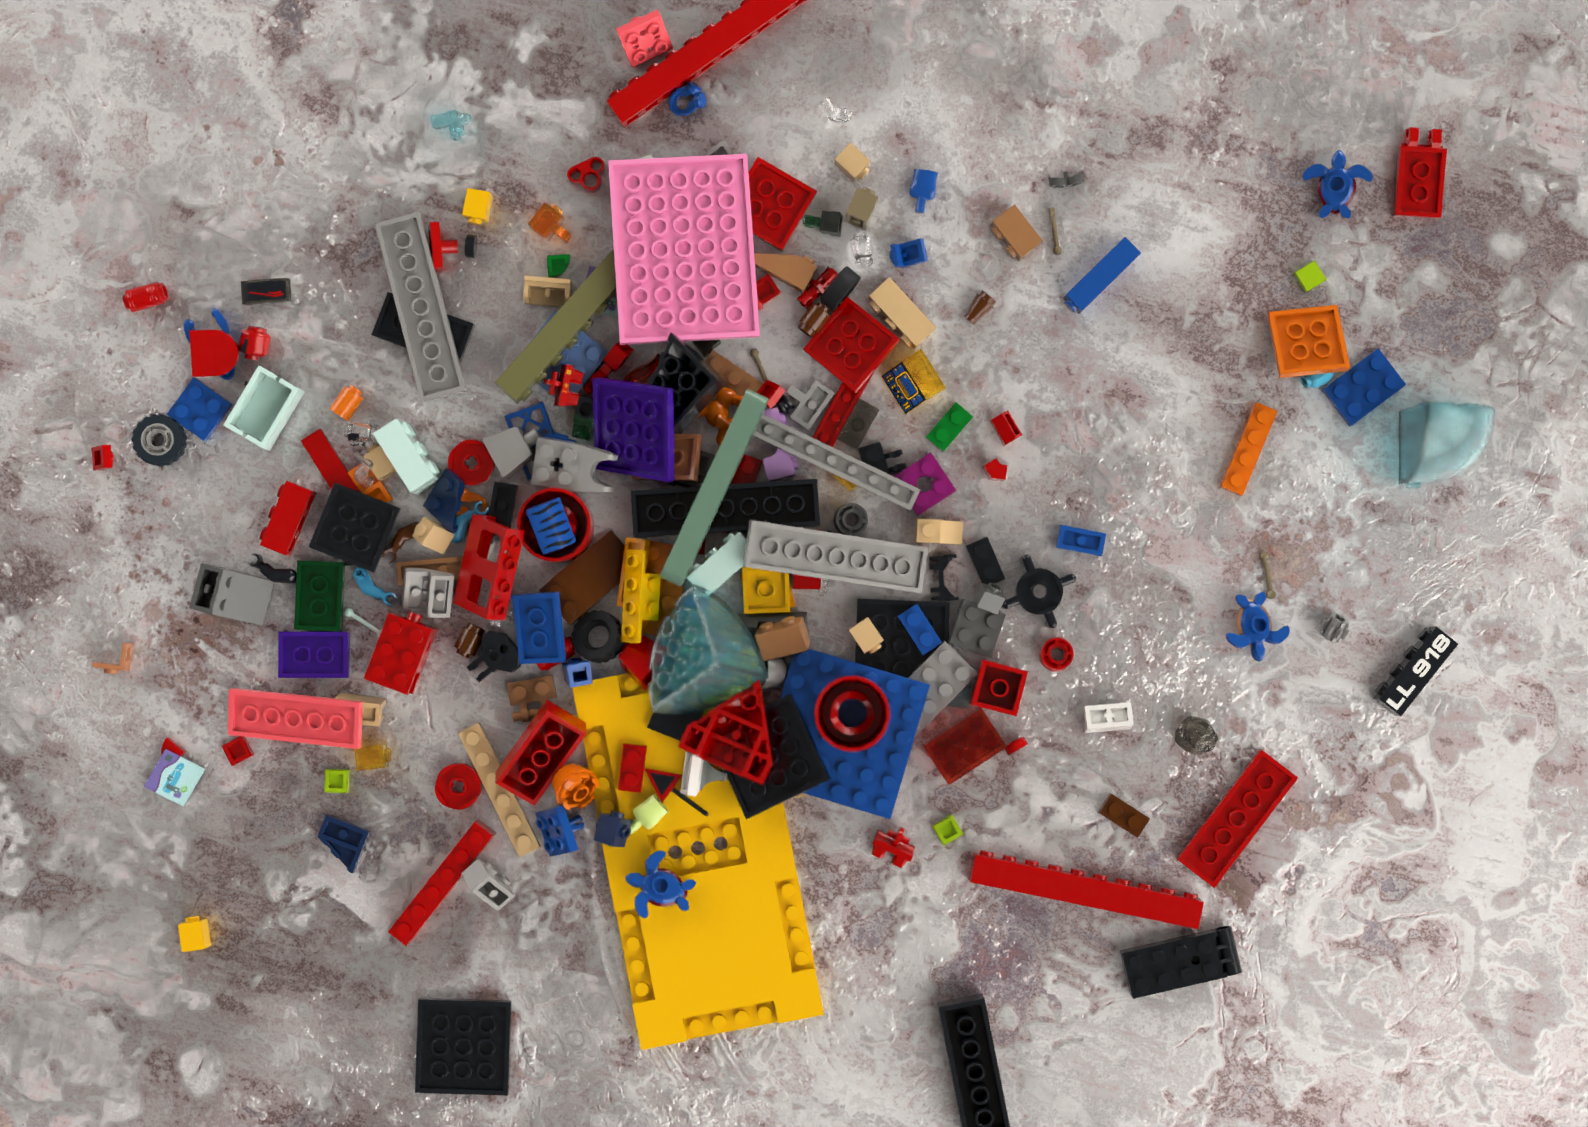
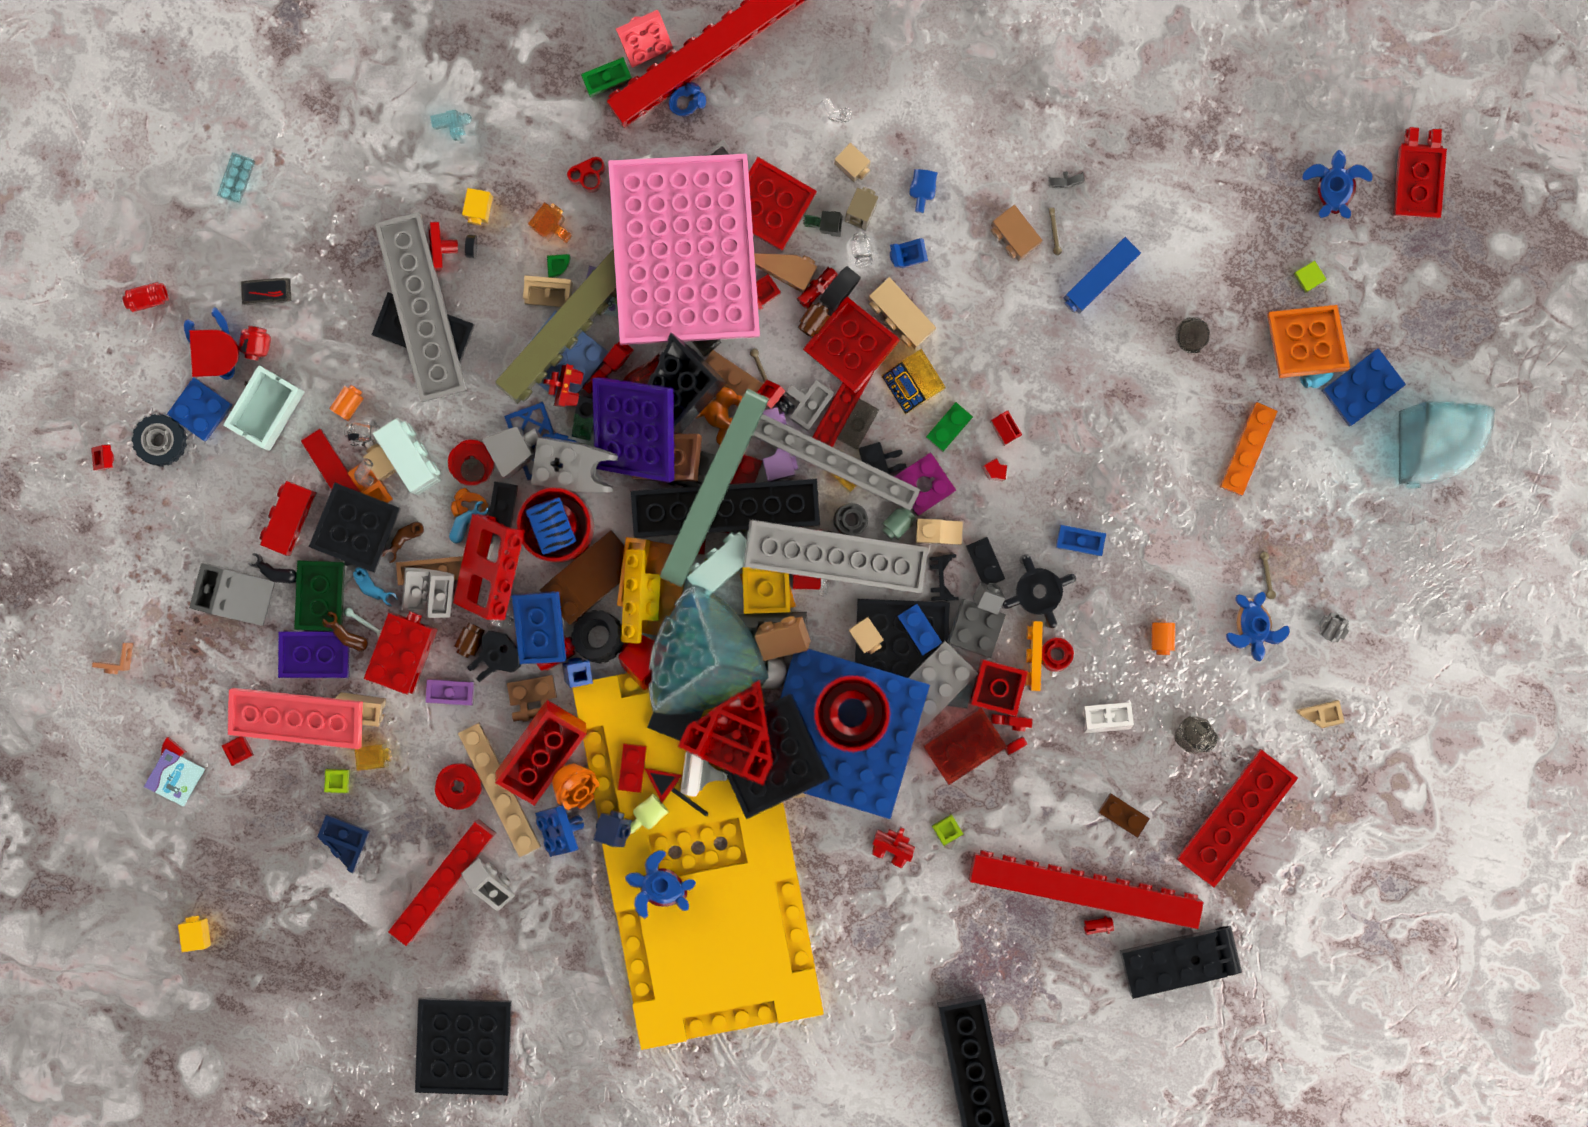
(236, 178): none -> clear light blue tile
(346, 638): none -> reddish brown arm
(432, 535): tan brick -> none
(446, 499): dark blue wing -> none
(449, 692): none -> medium lavender plate
(472, 470): none -> clear smoke tile
(606, 77): none -> green plate
(898, 523): none -> sand green brick
(979, 307): reddish brown cone -> none
(1017, 723): none -> red plate
(1034, 655): none -> light orange plate
(1099, 925): none -> red pin
(1163, 638): none -> orange brick
(1192, 334): none -> clear smoke hair
(1324, 714): none -> tan tile
(1415, 670): black brick -> none

